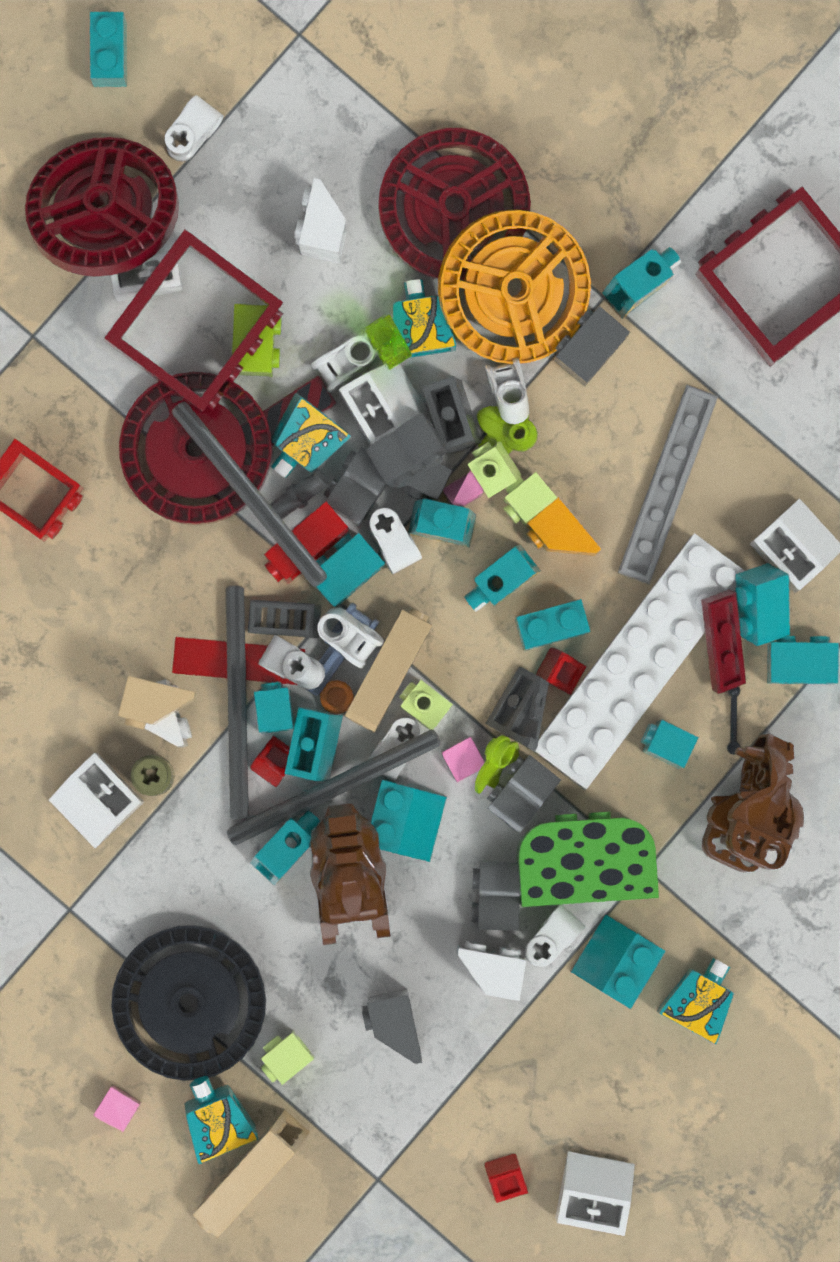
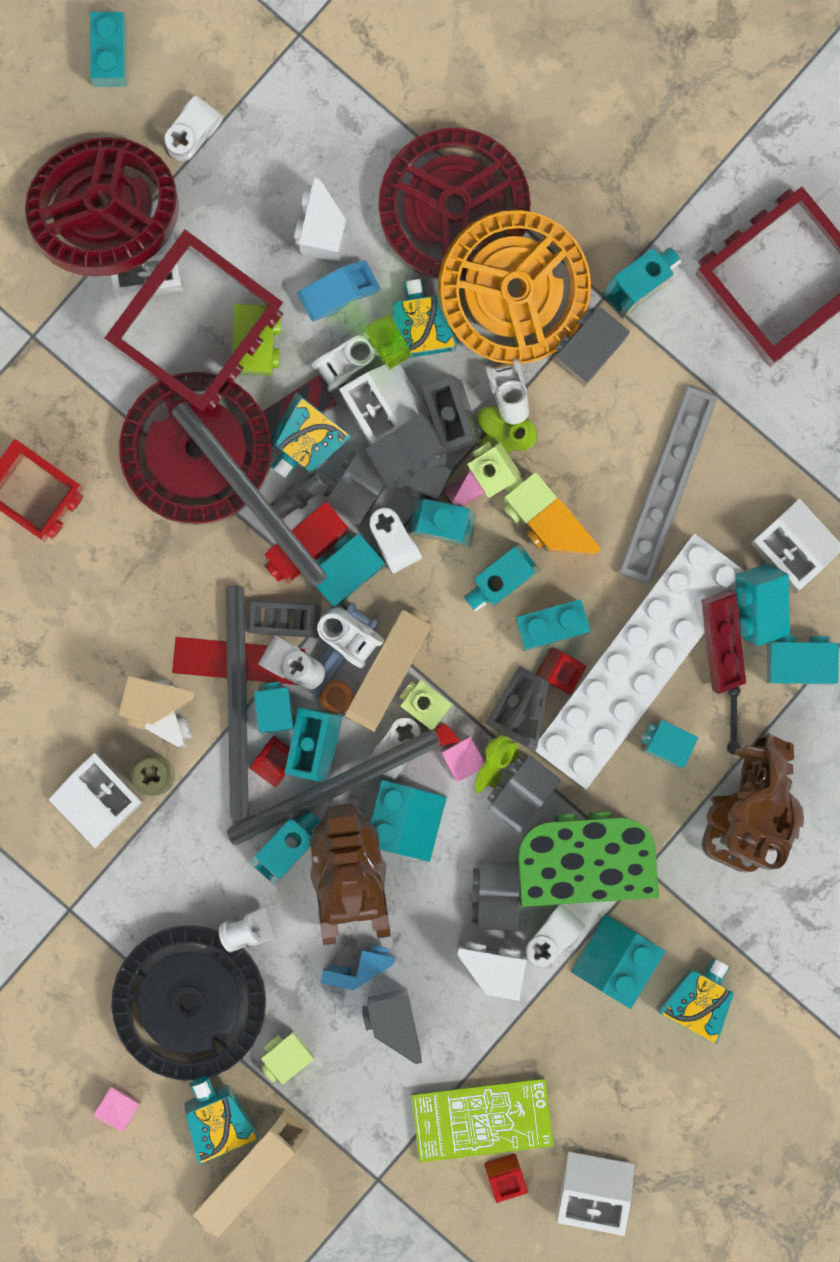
(246, 930): none -> white piece
(338, 289): none -> dark azure slope
(370, 965): none -> dark azure slope
(446, 735): none -> red slope
(482, 1120): none -> lime tile

